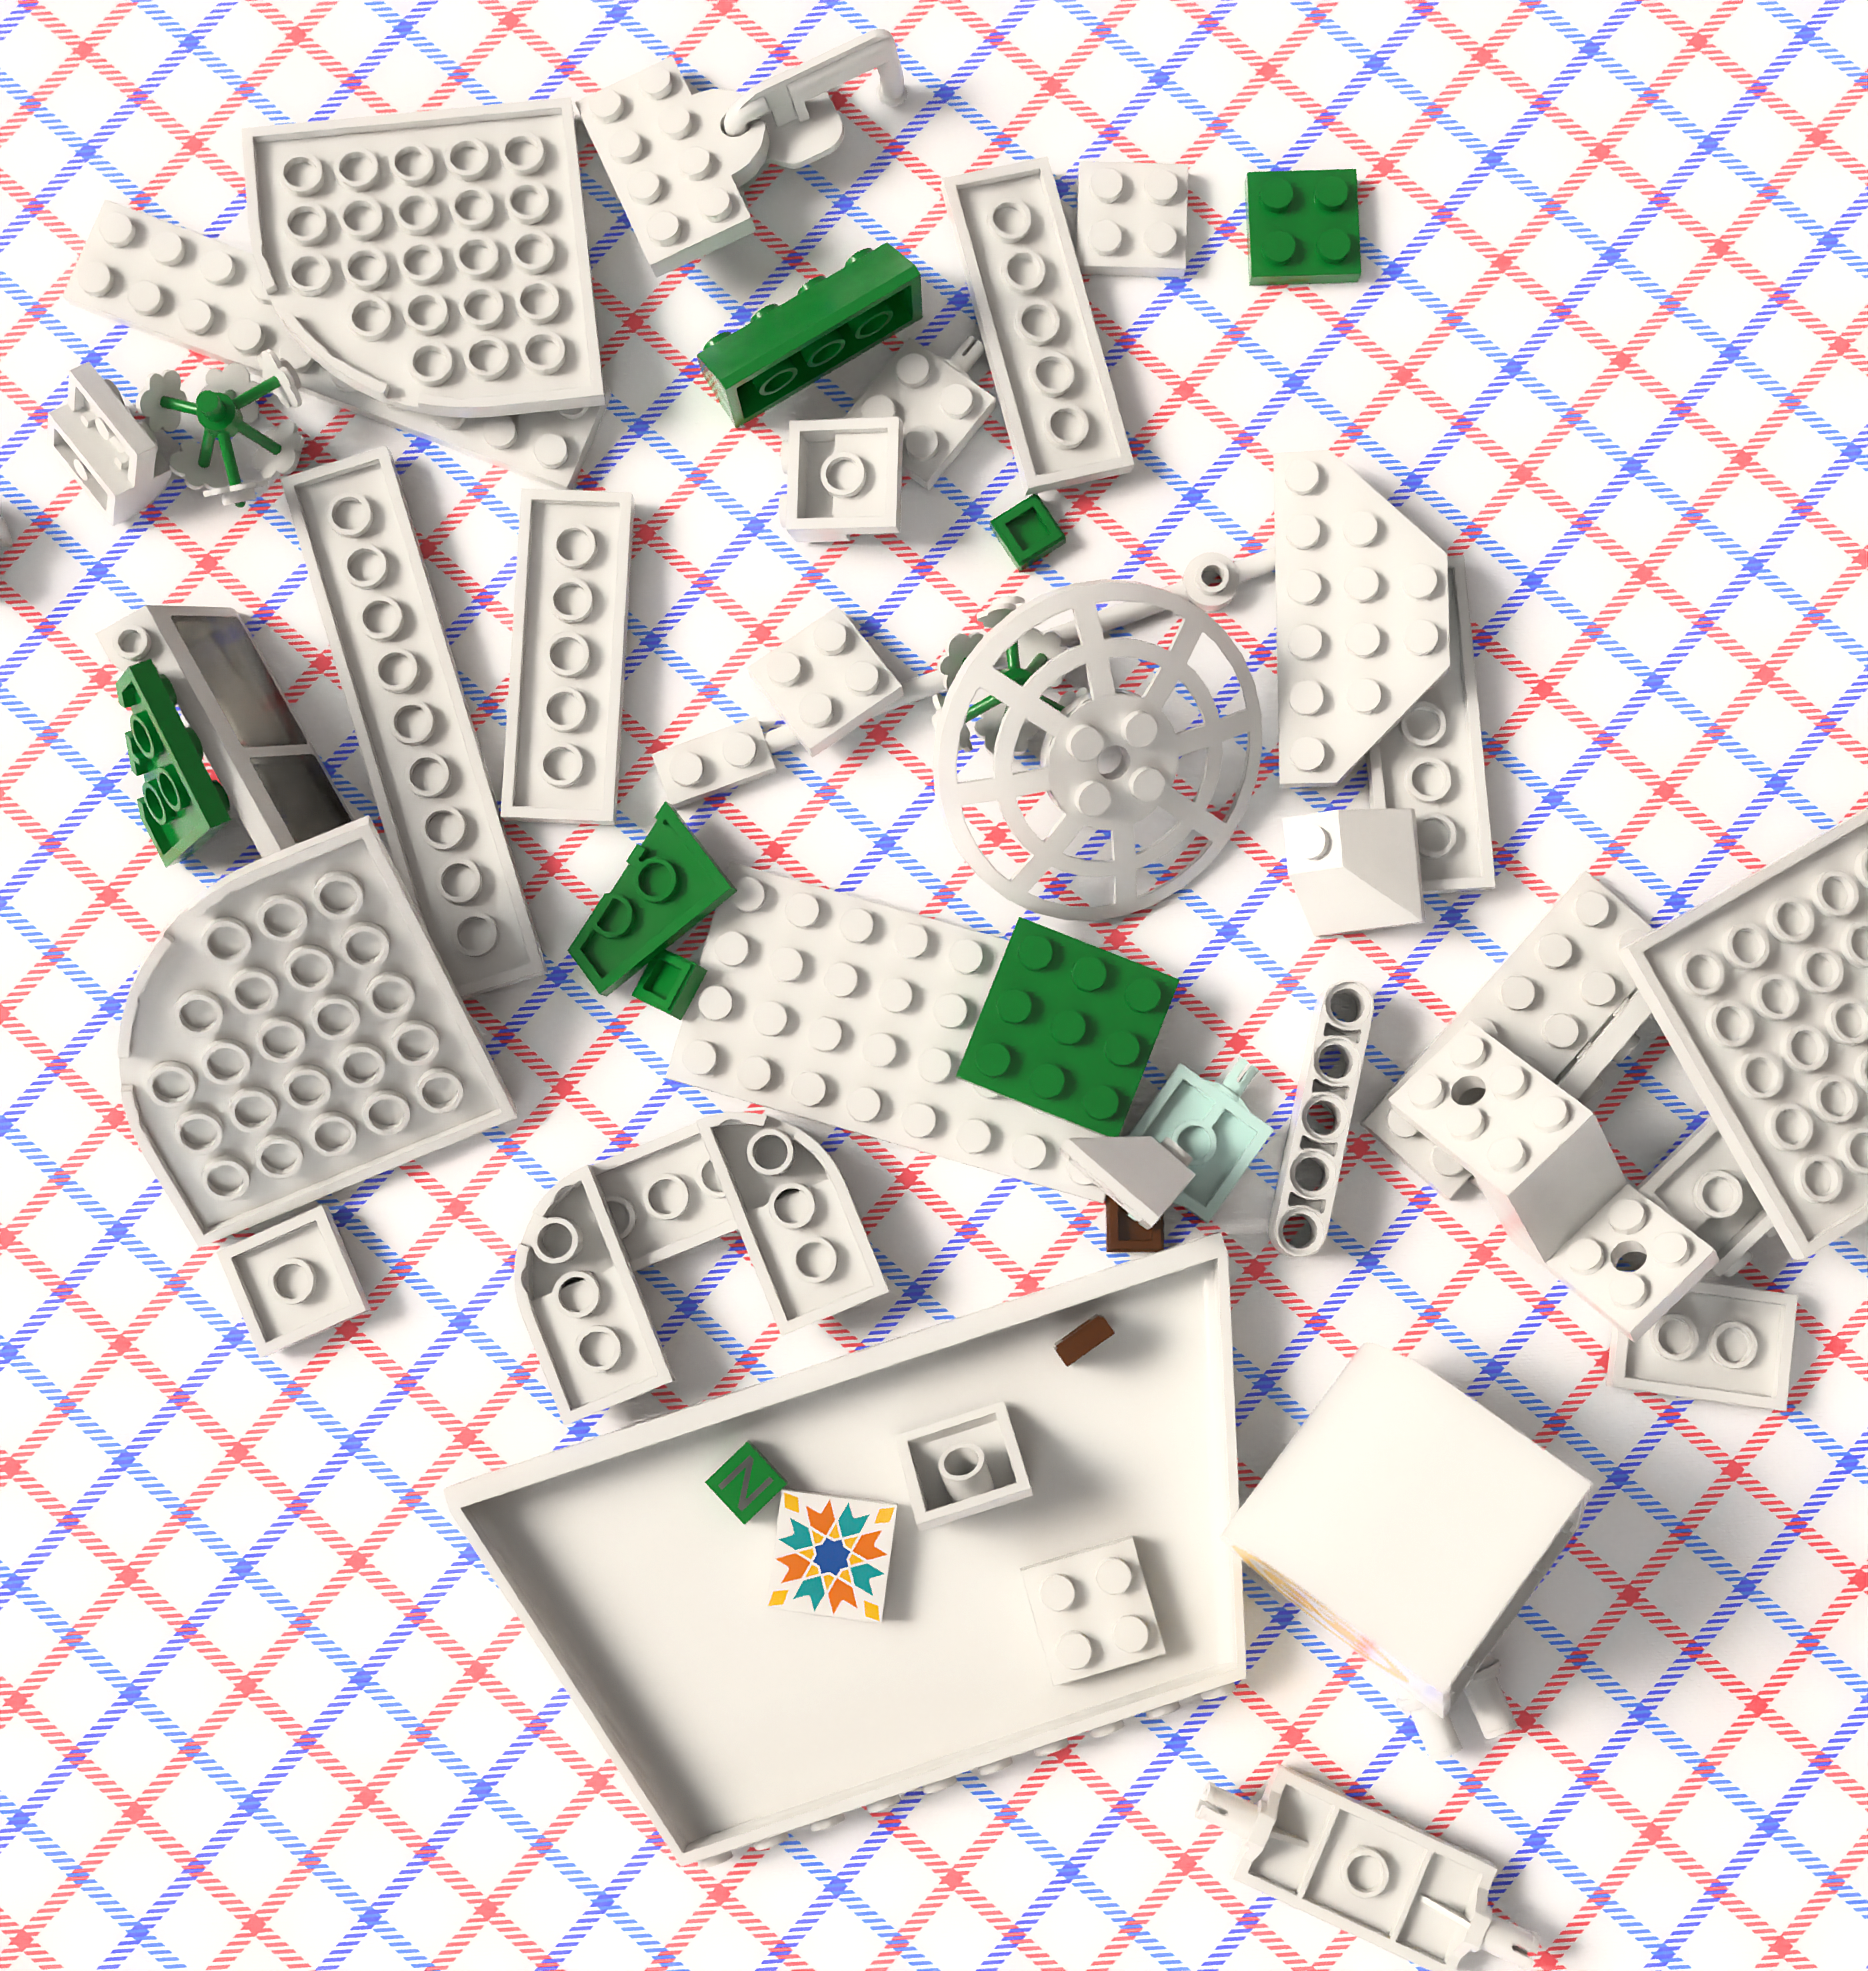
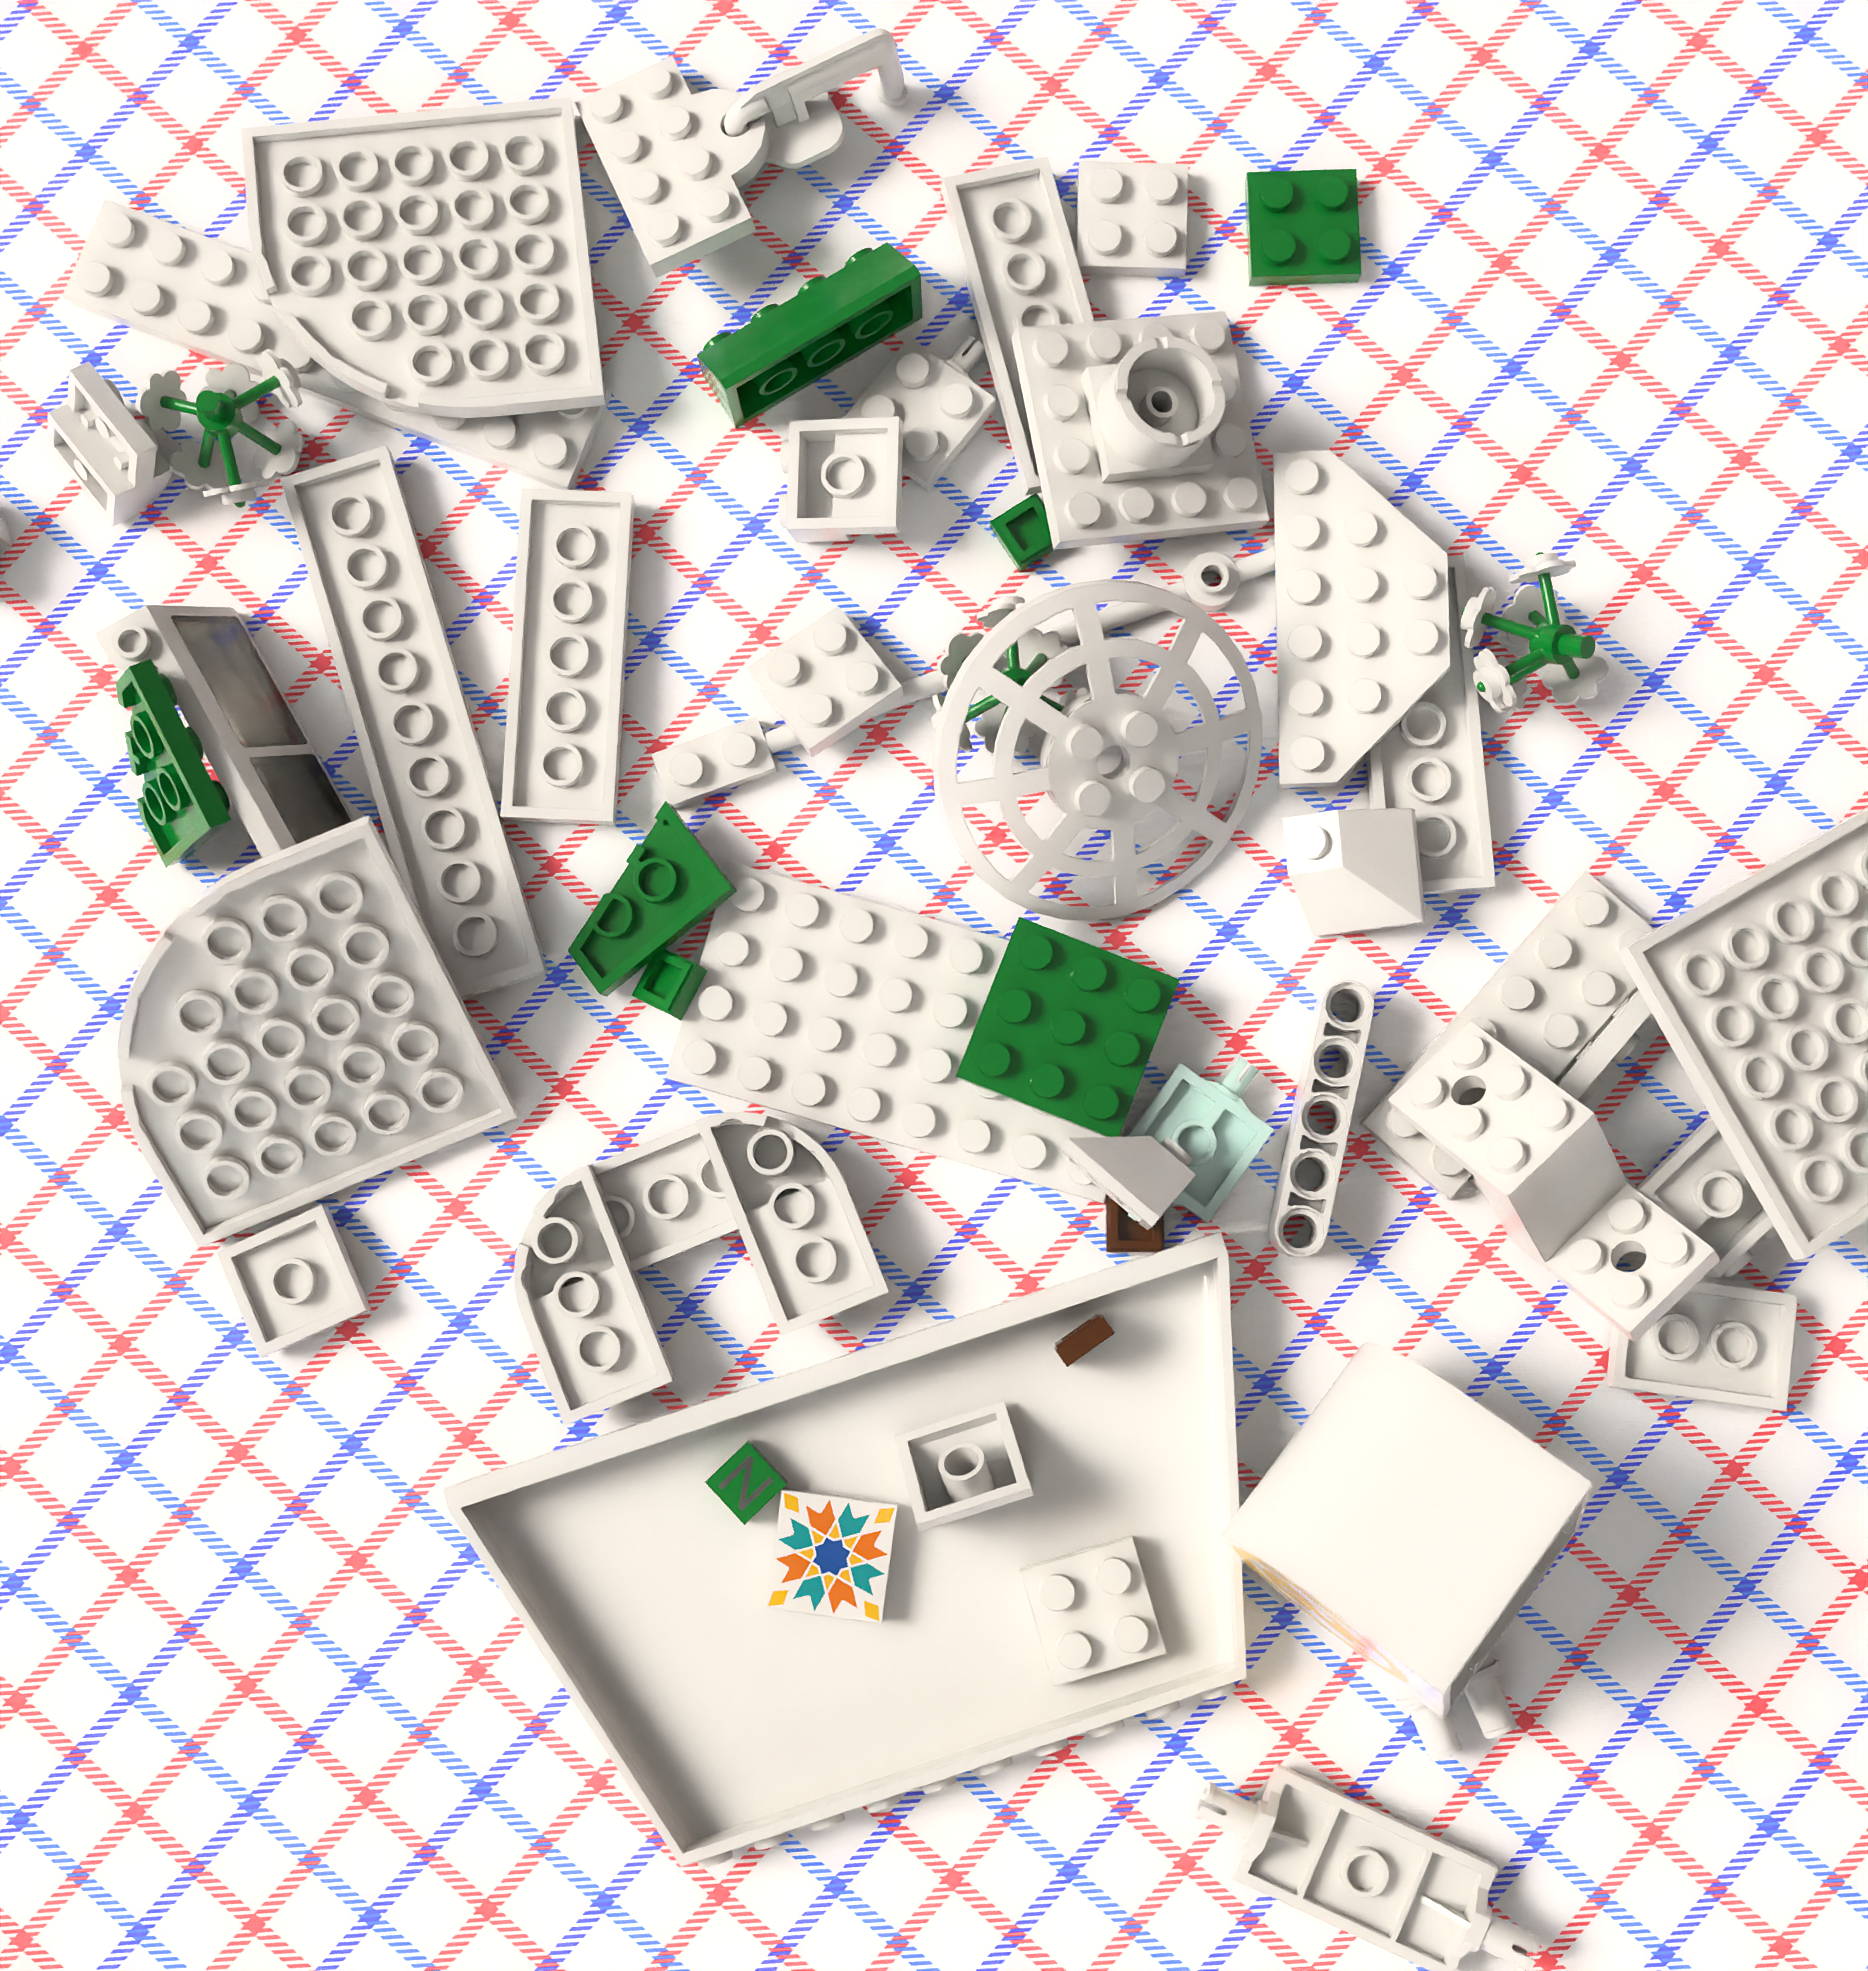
(1139, 429): none -> white piece
(1540, 621): none -> white plant

